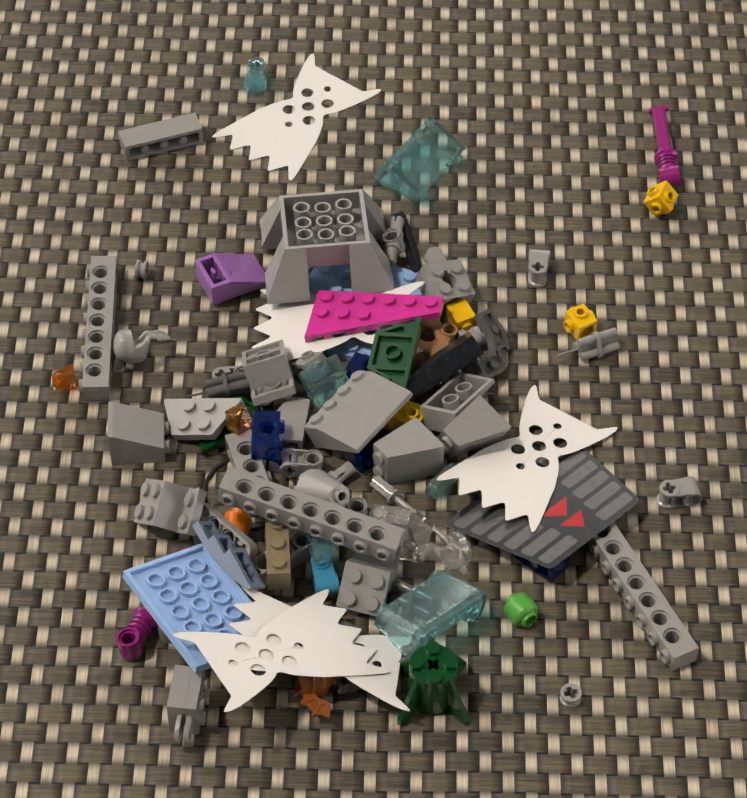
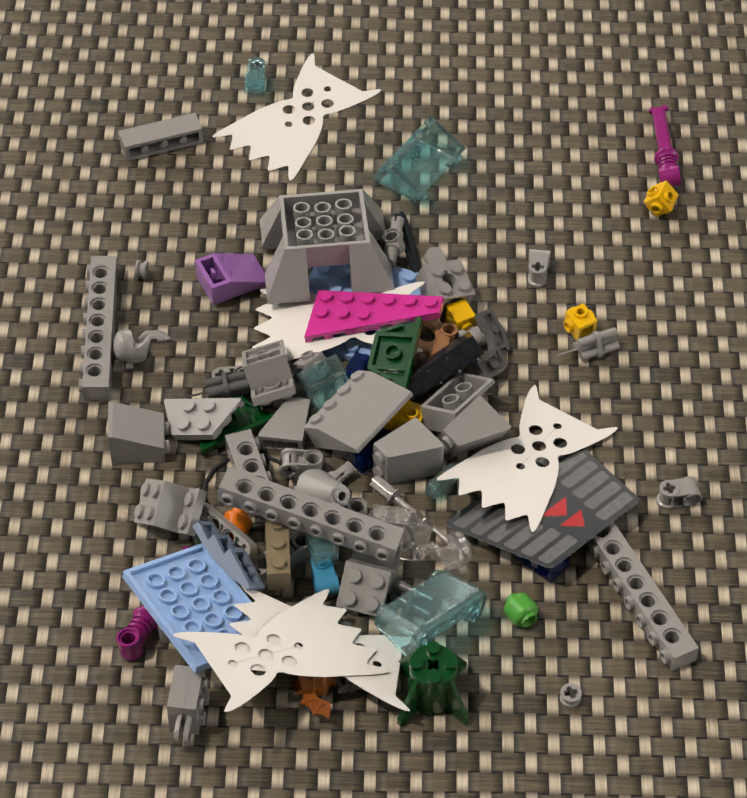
(64, 378): clear orange slope -> none
(238, 419): clear orange slope -> none
(266, 435): clear blue brick -> none

